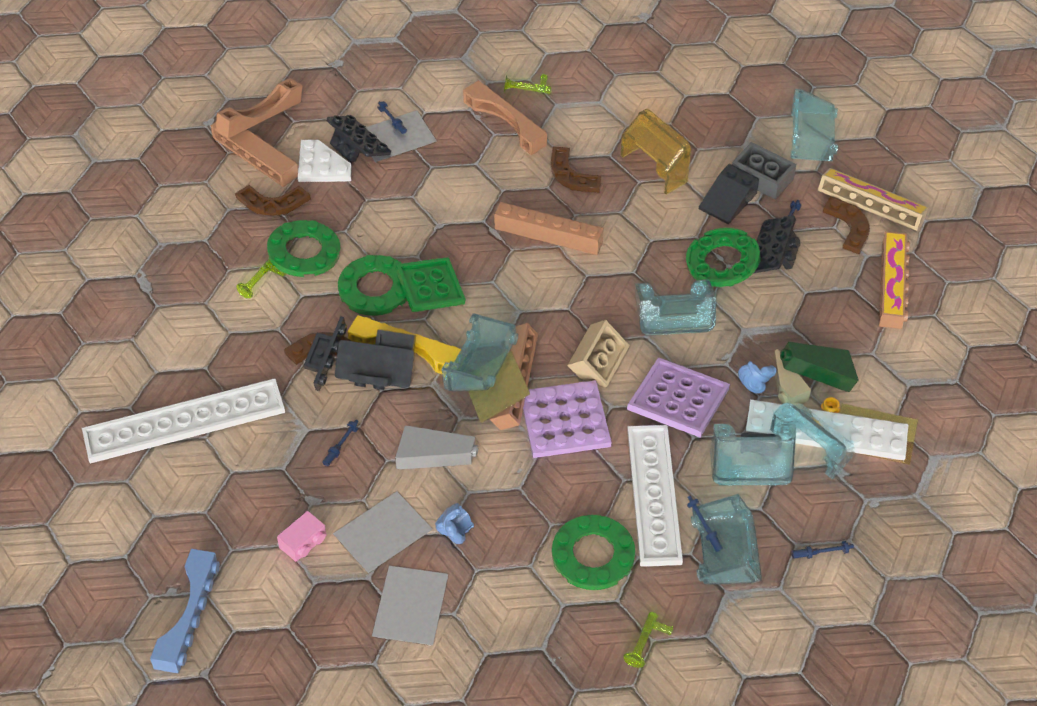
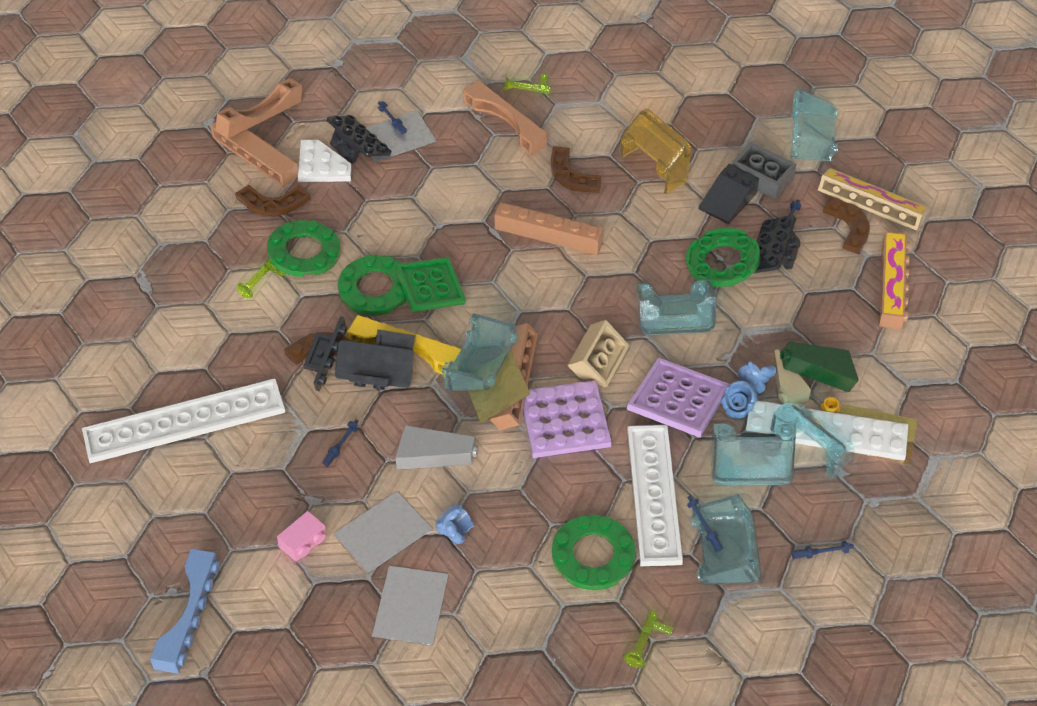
(740, 393): none -> medium blue hair

